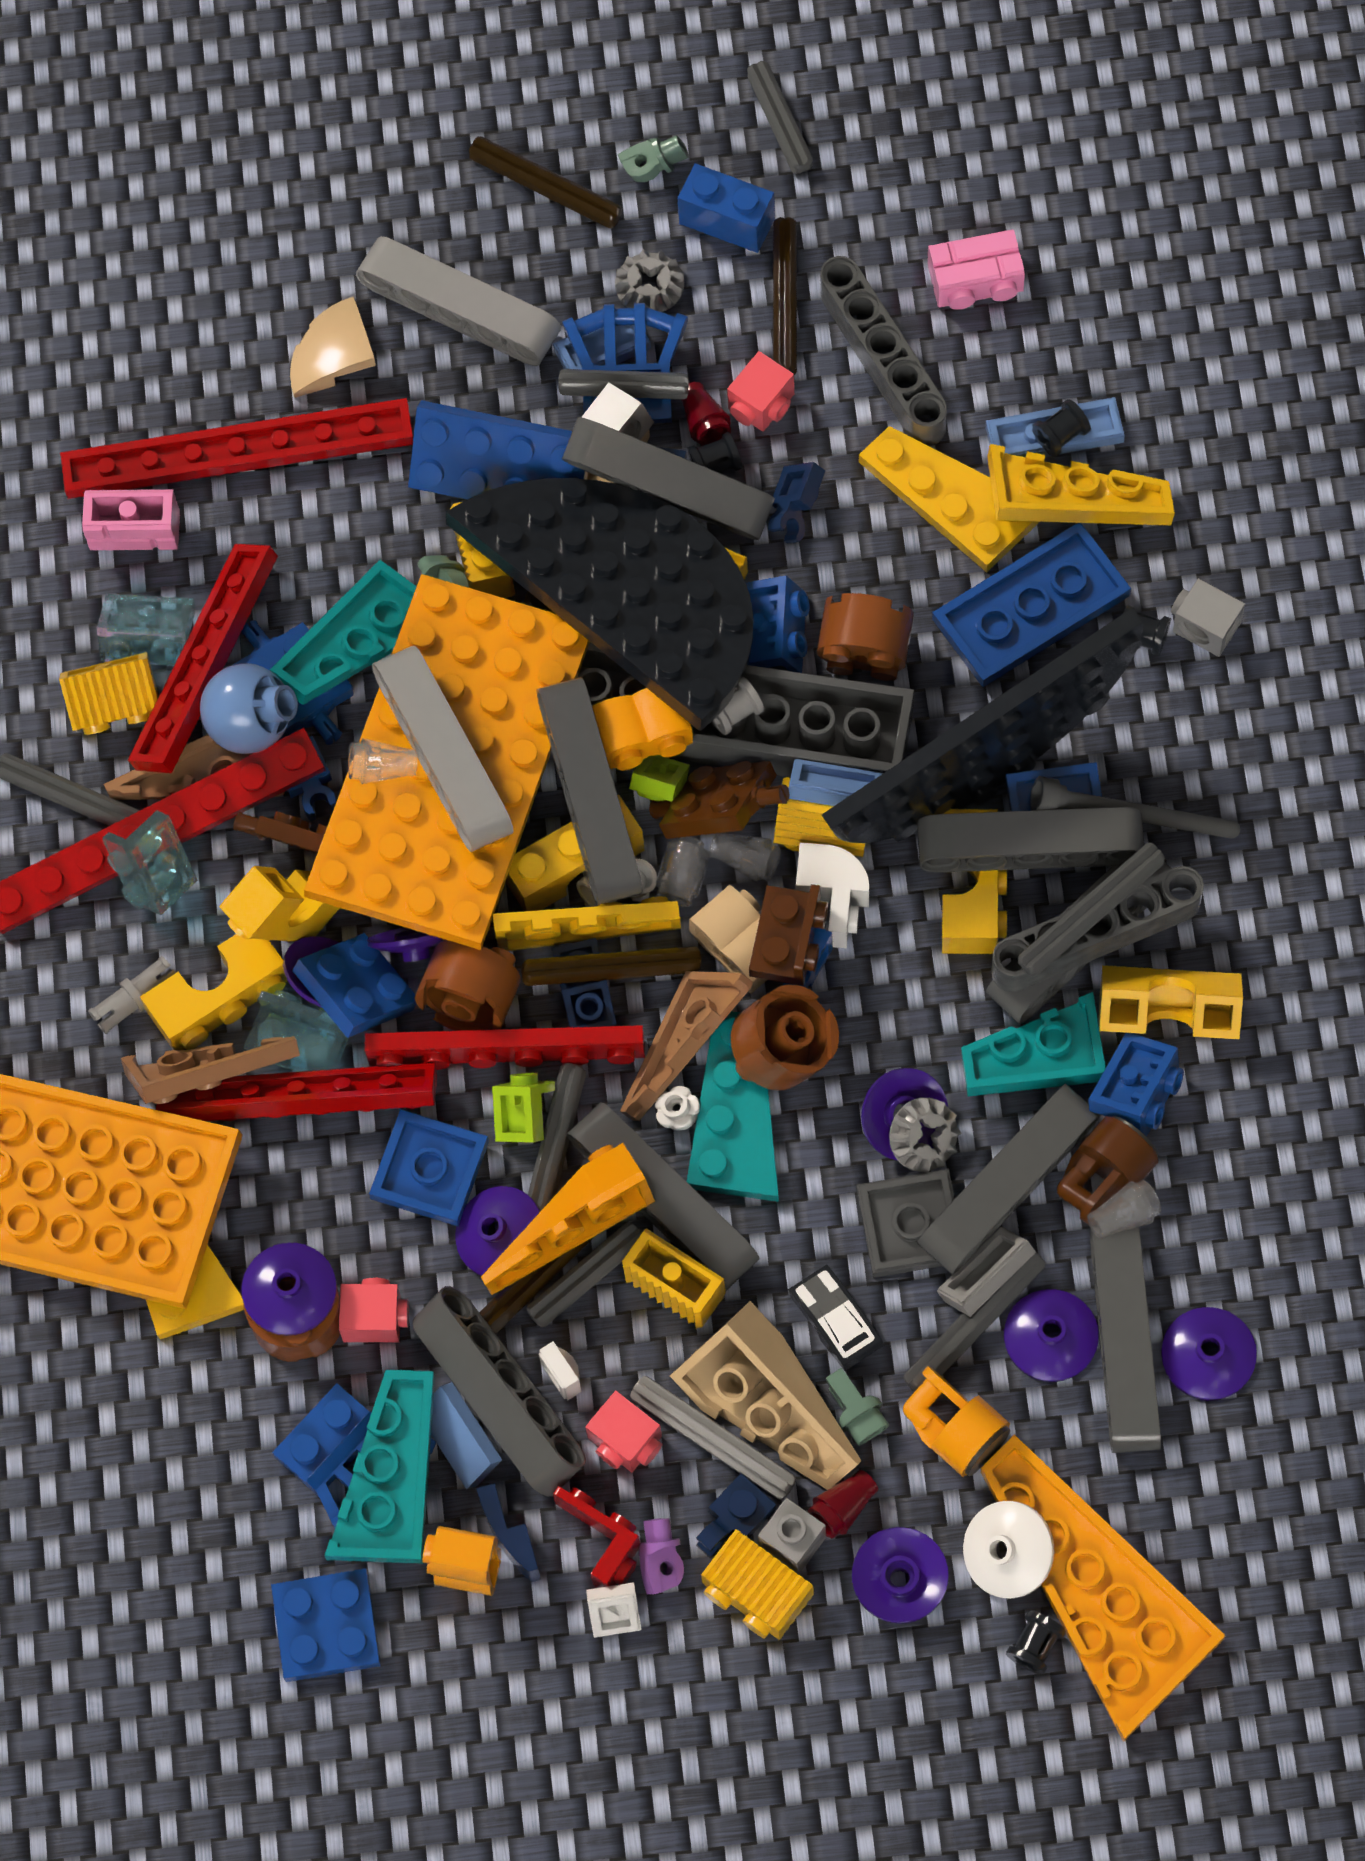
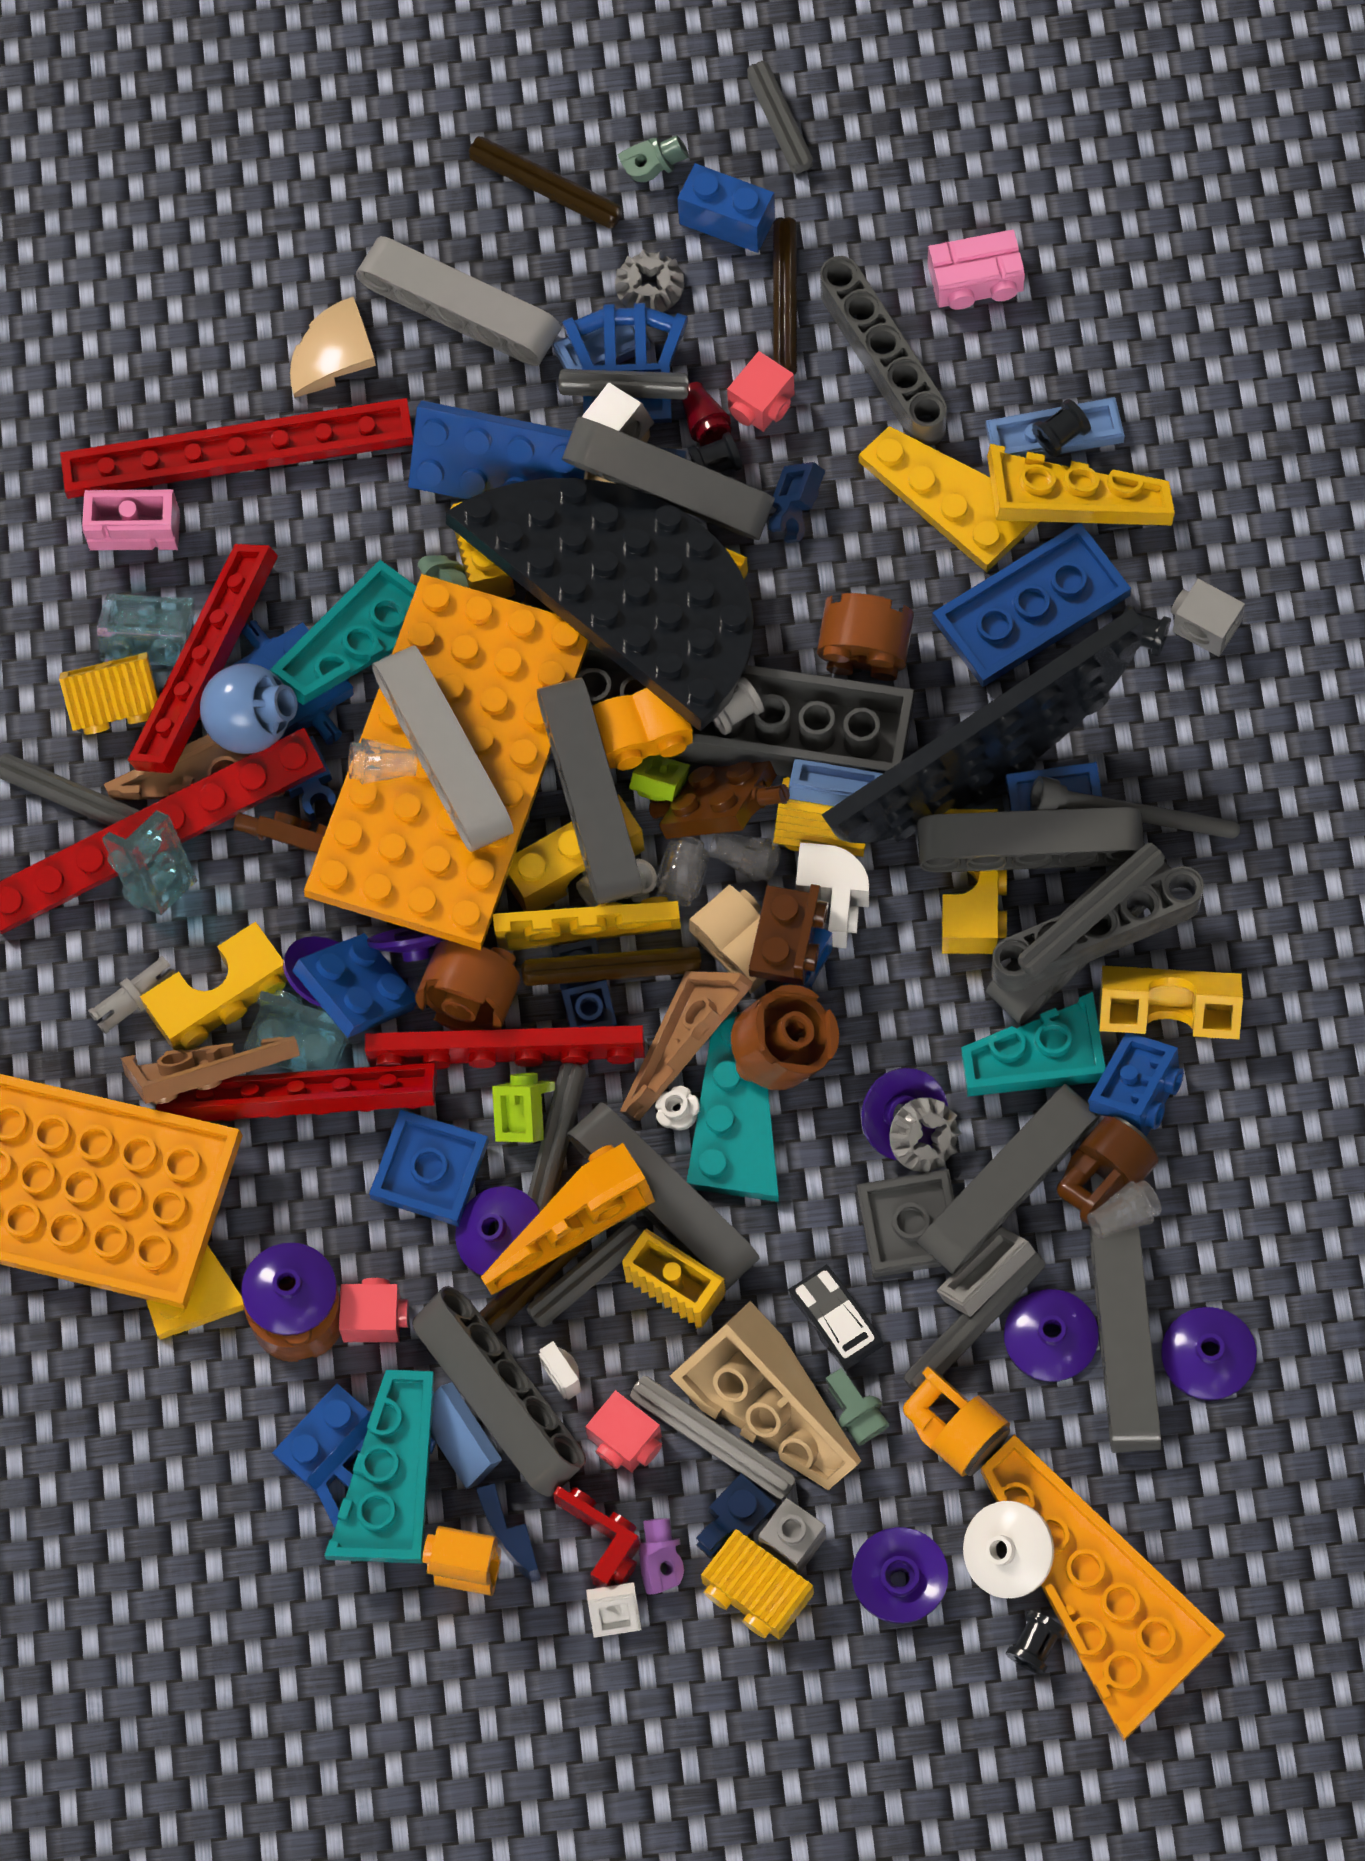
(275, 908): yellow arch -> none
(325, 1625): blue plate -> none
(778, 624): blue bracket -> none
(843, 1503): dark red cone -> none

